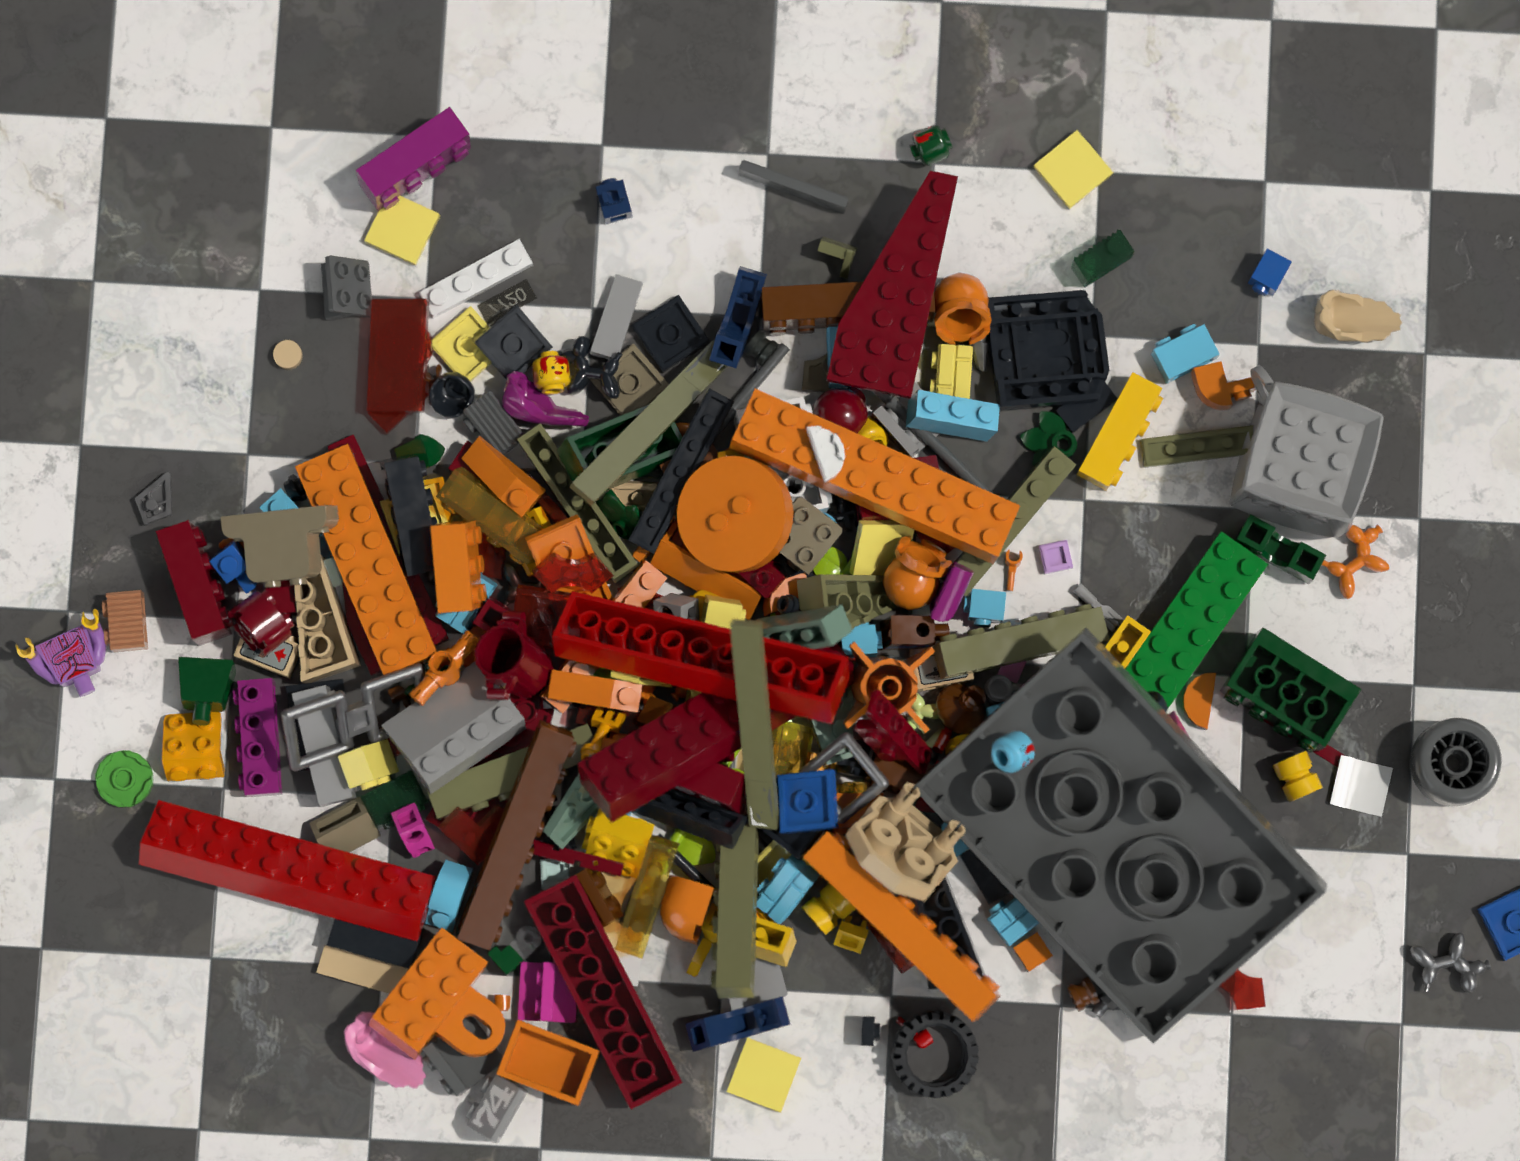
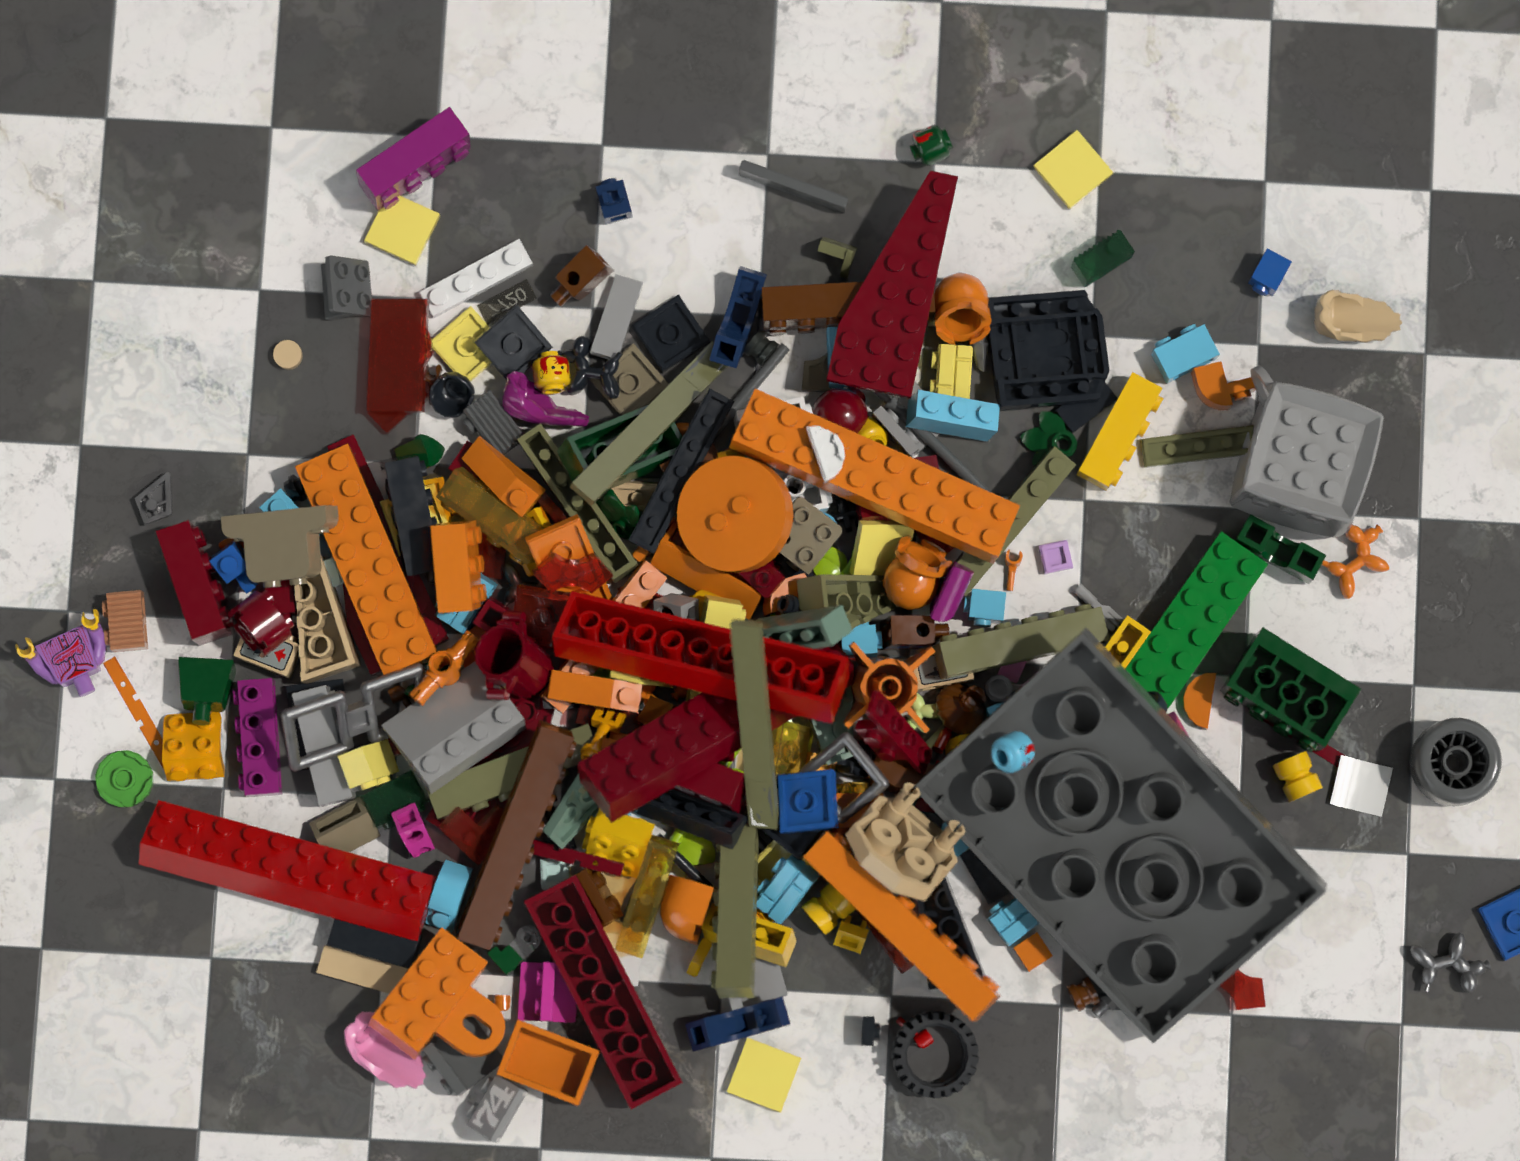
(136, 707): none -> orange piece
(590, 268): none -> reddish brown torso

